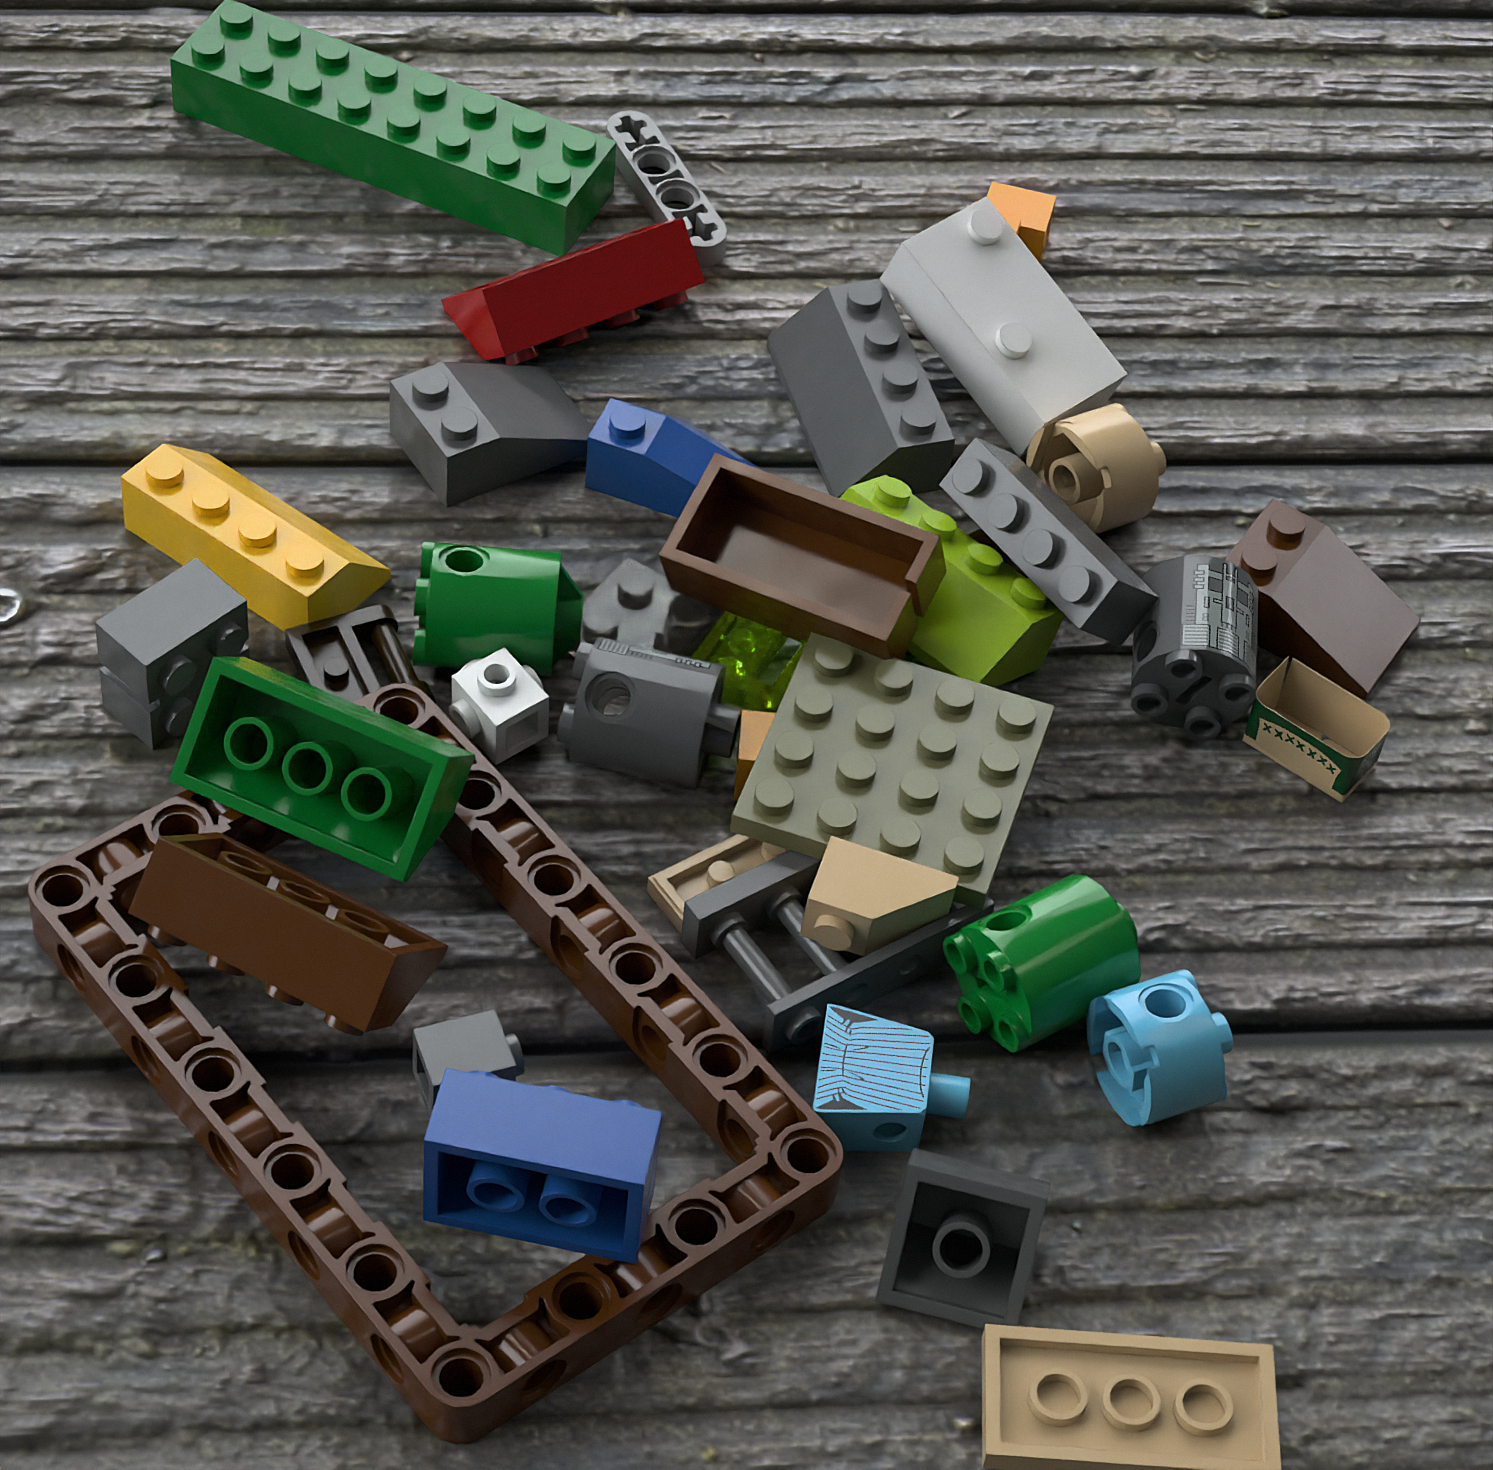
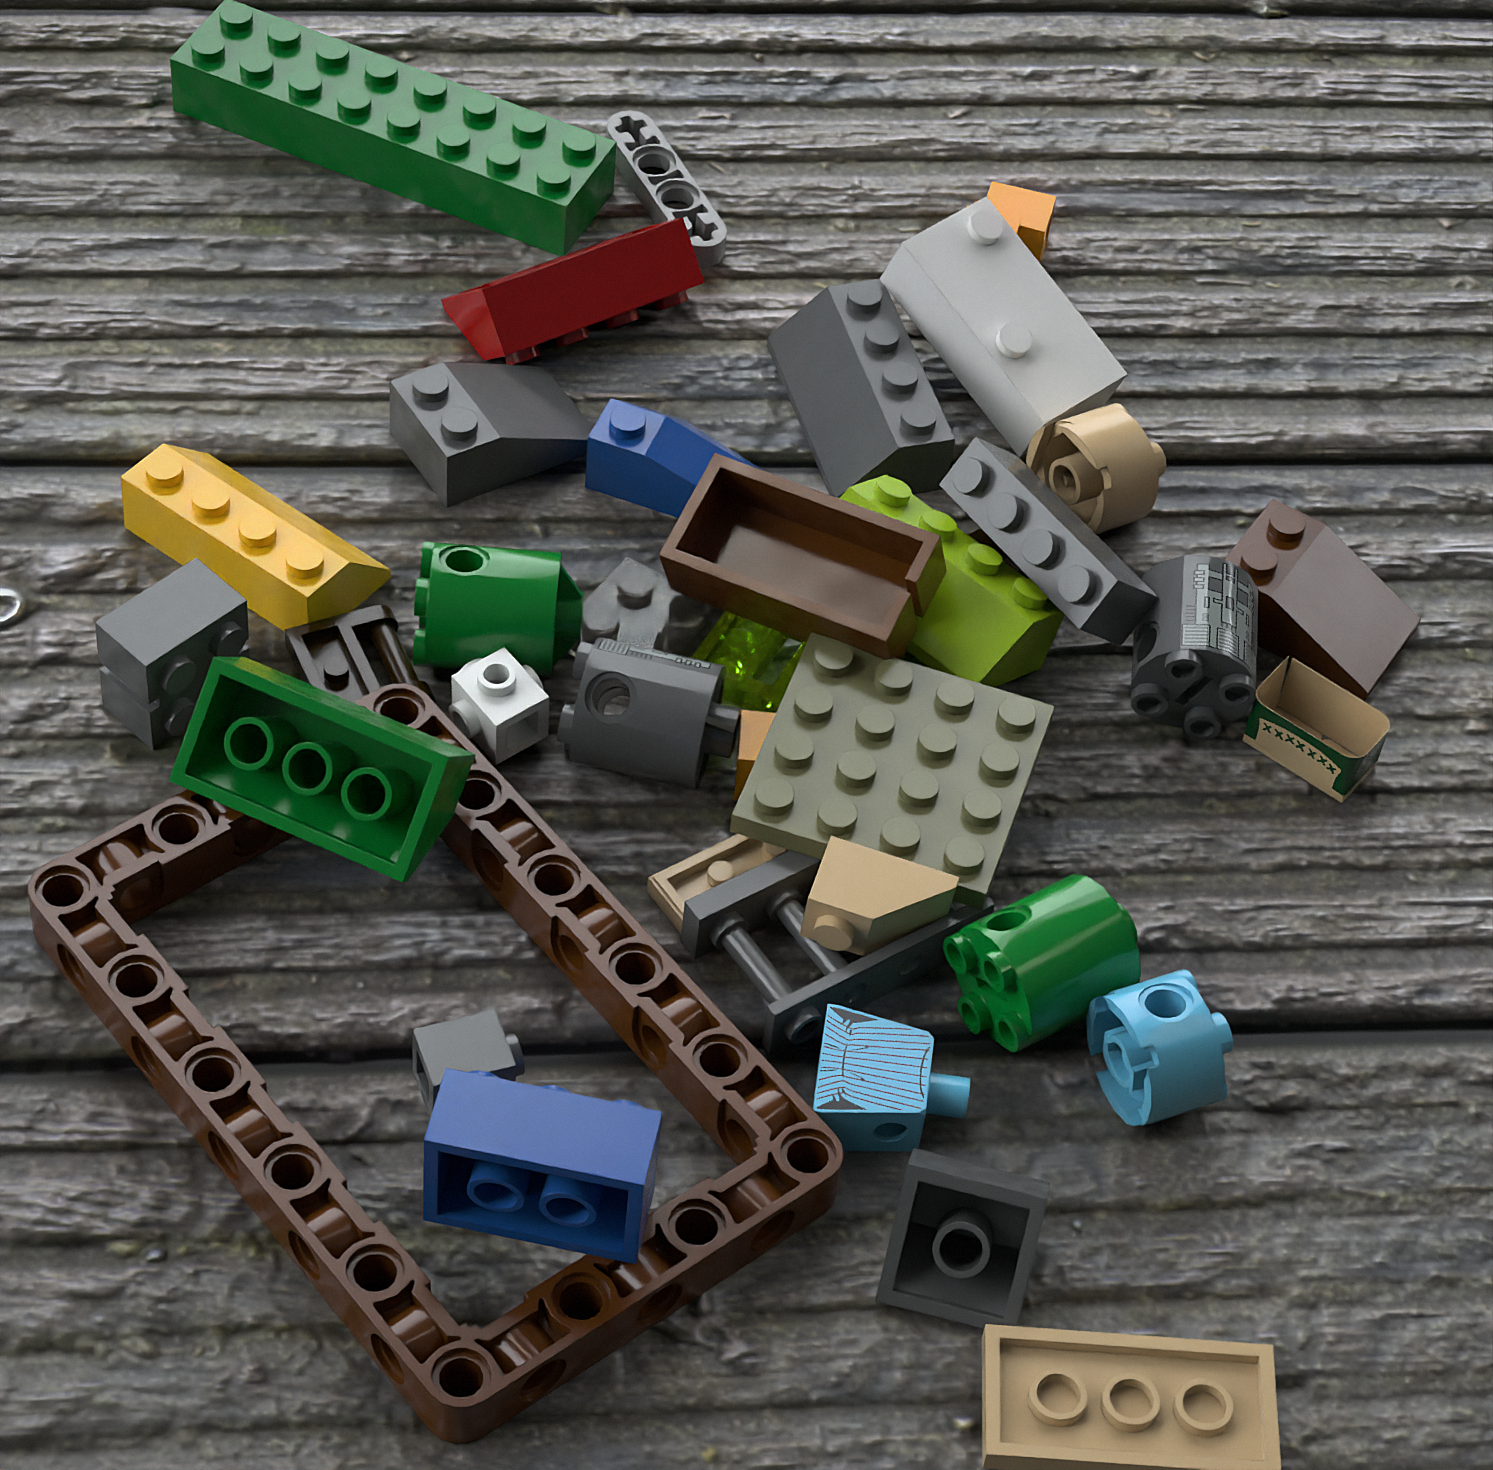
(284, 930): reddish brown slope -> none

